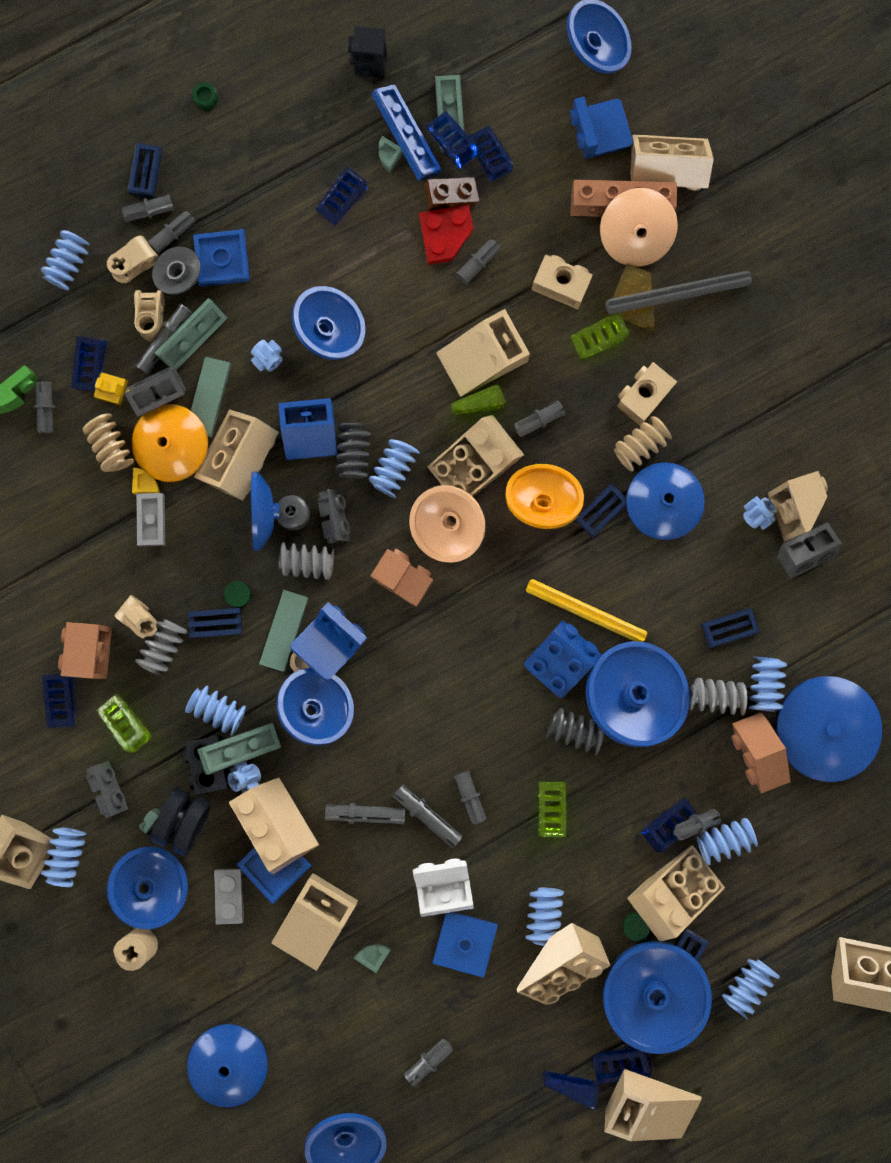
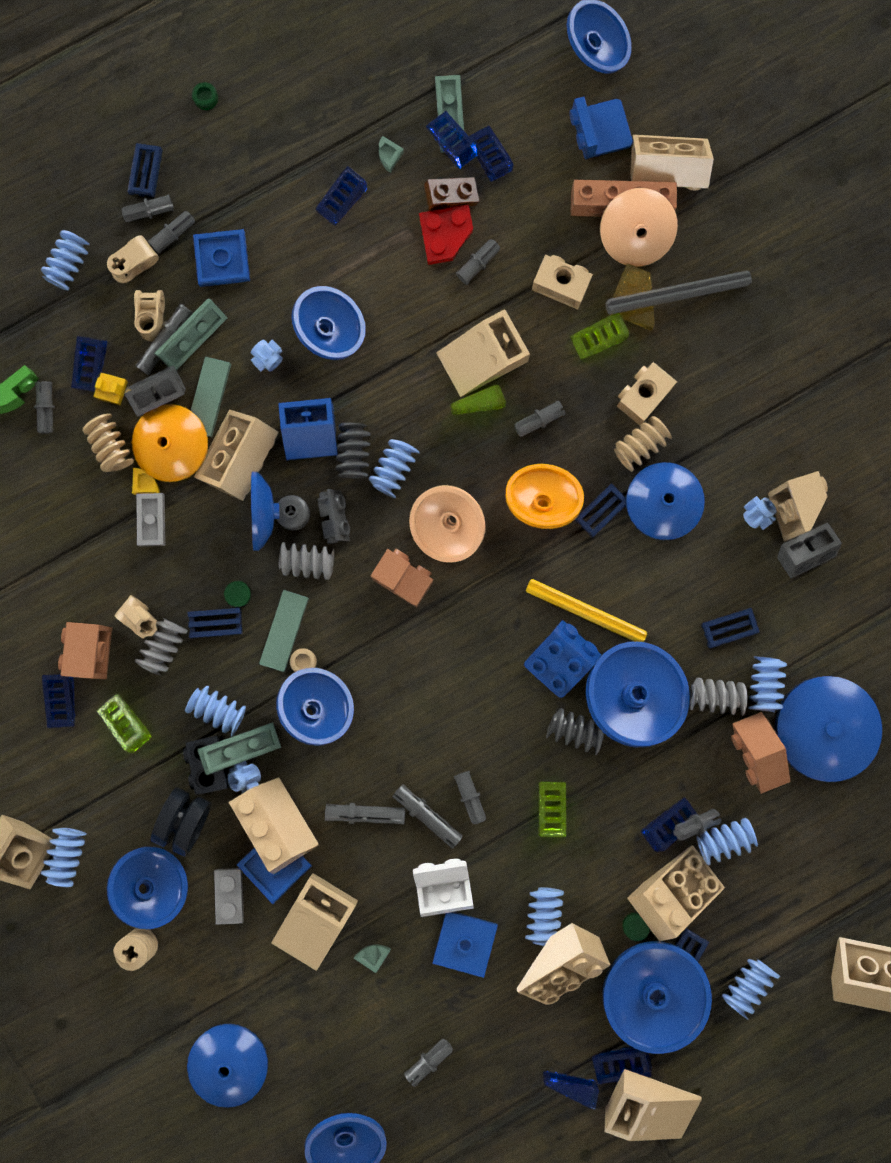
(103, 778): dark grey hinge -> none
(149, 820): sand green tile -> none
(170, 265): dark grey dish -> none
(328, 642): bracket -> none
(368, 51): black brick -> none
(406, 132): blue tile -> none
(476, 457): tan slope -> none

